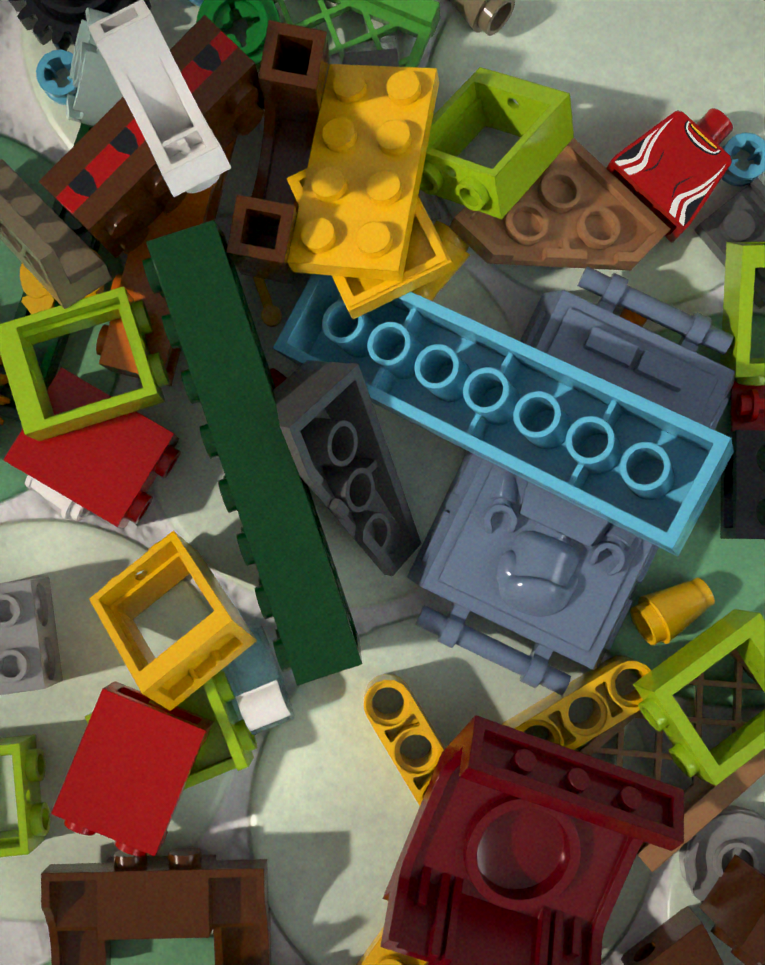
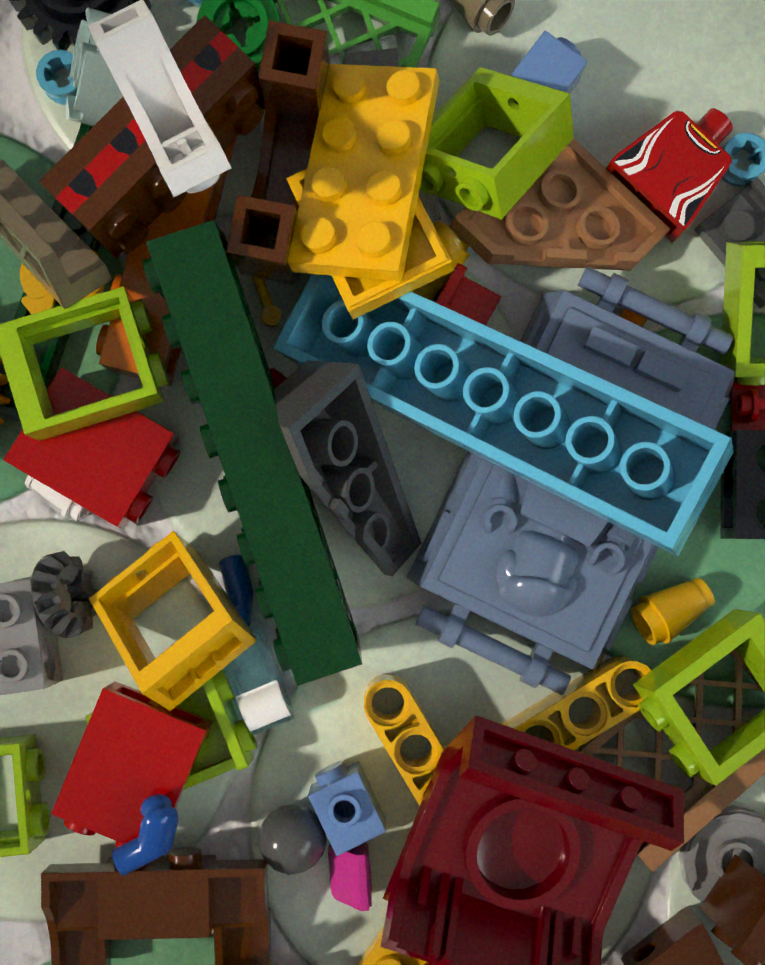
(53, 600): none -> dark grey gear
(154, 837): none -> blue arm
(238, 585): none -> blue arm
(292, 839): none -> dark grey piece
(346, 806): none -> medium blue brick
(351, 877): none -> dark pink slope
(468, 297): none -> red panel
(552, 64): none -> medium blue brick

